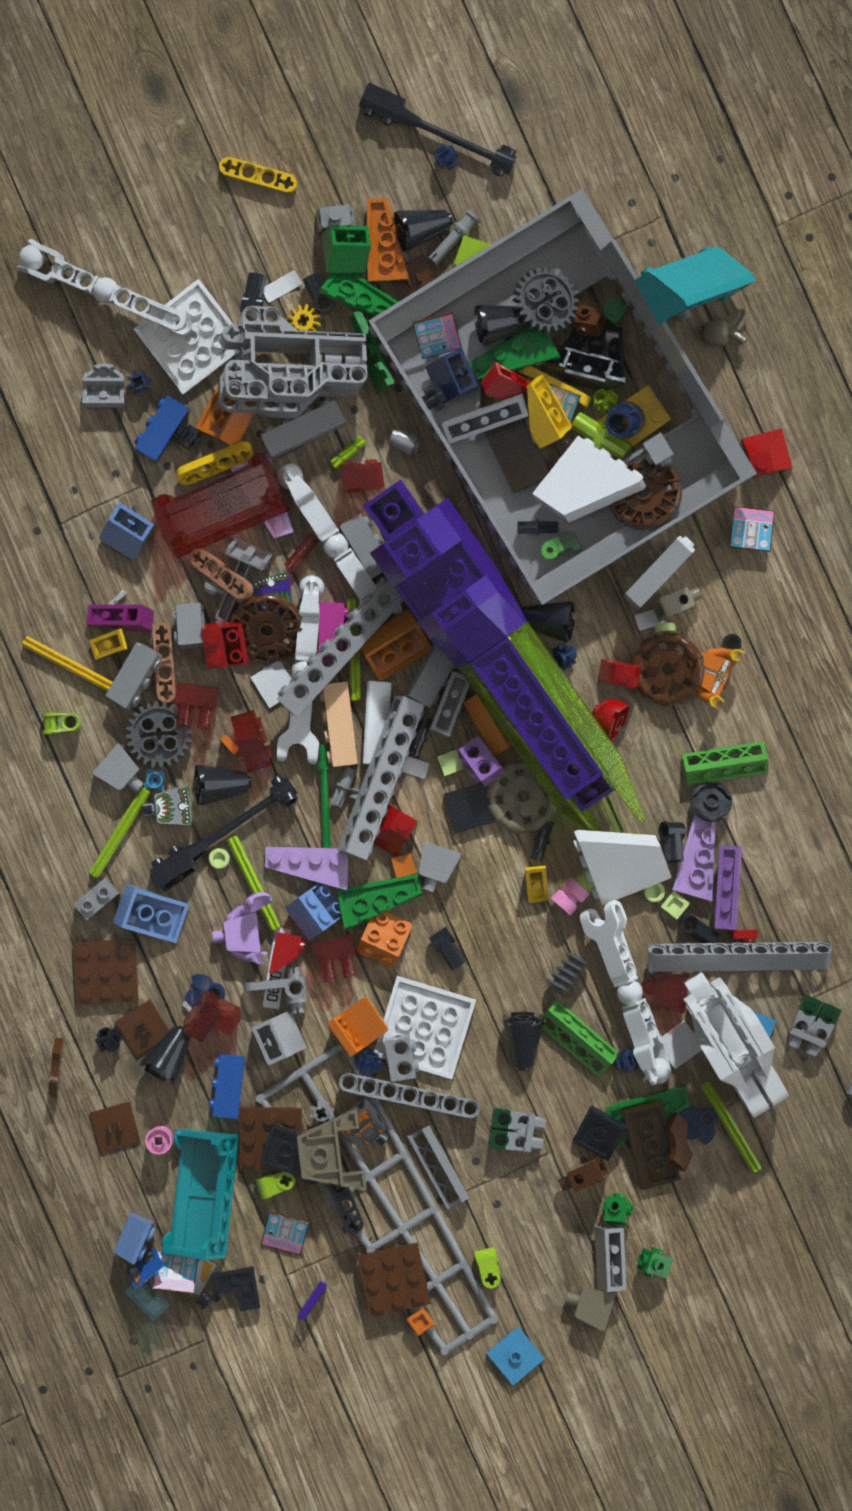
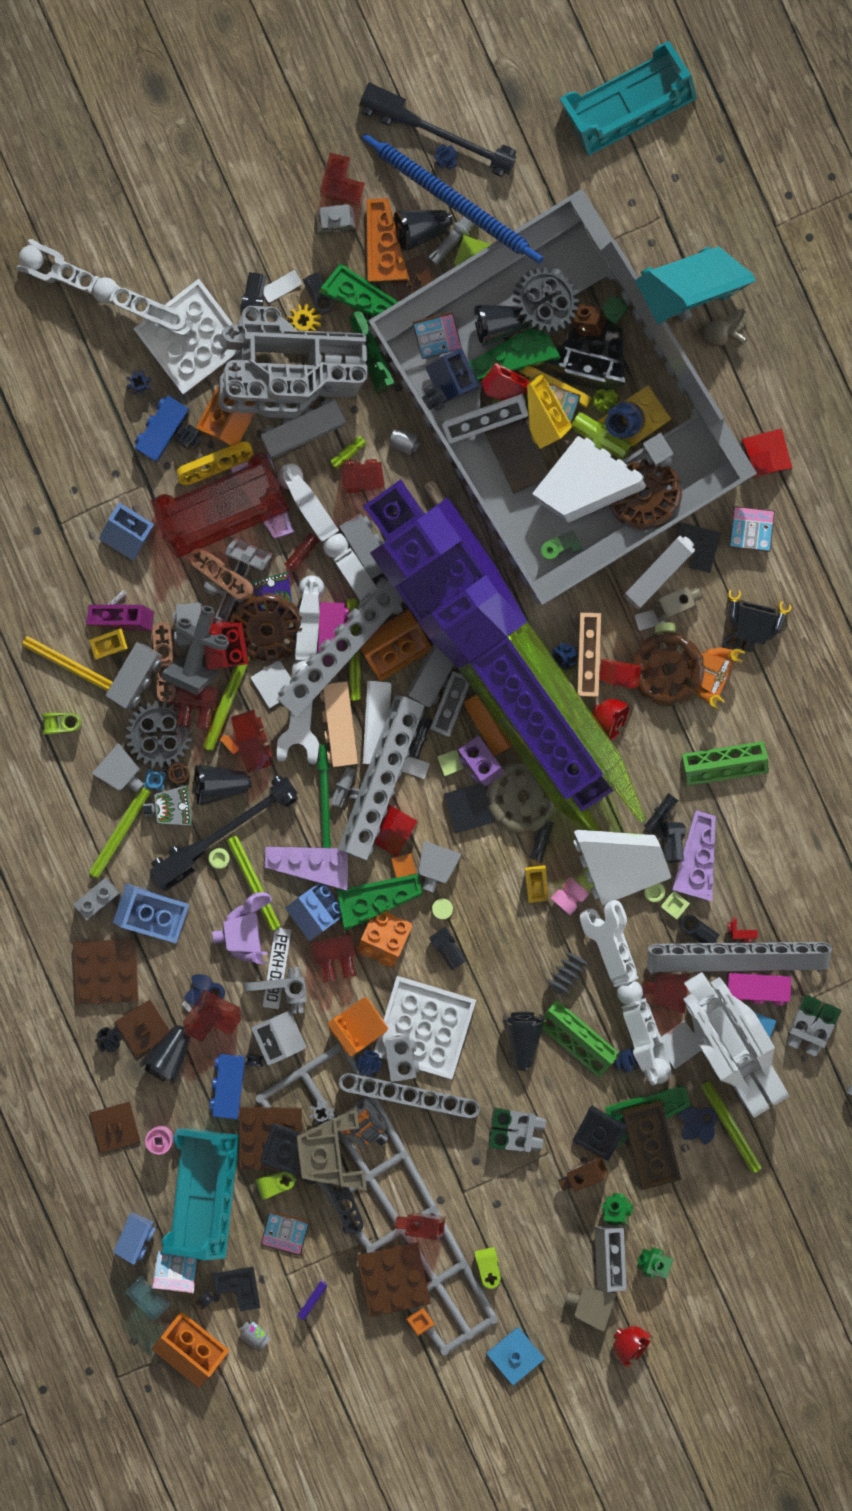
(54, 1079): reddish brown tile -> none
(103, 387): light grey slope -> none
(145, 1268): blue sticker -> none
(179, 776): none -> reddish brown wheel
(188, 670): none -> dark grey piece
(190, 1349): none -> orange slope
(203, 1273): white sticker -> none
(224, 707): none -> lime axle
(254, 1060): none -> black bush
(254, 1335): none -> light grey brick
(259, 171): yellow beam -> none
(285, 950): red slope -> none
(337, 185): none -> clear red brick
(346, 249): green slope -> none
(430, 1225): none -> clear red torso
(442, 908): none -> yellowish green tile
(445, 1163): light grey fence -> none
(452, 198): none -> blue hose
(537, 527): black axle -> none
(552, 619): black cone -> none
(588, 654): none -> light nougat brick
(630, 100): none -> teal windscreen
(630, 1344): none -> red cylinder
(661, 813): none -> black pin
(679, 1149): reddish brown tile -> none
(705, 545): none -> black plate
(711, 801): black tile -> none
(728, 887): medium lavender panel -> none
(755, 622): none -> black torso
(760, 988): none -> dark pink brick

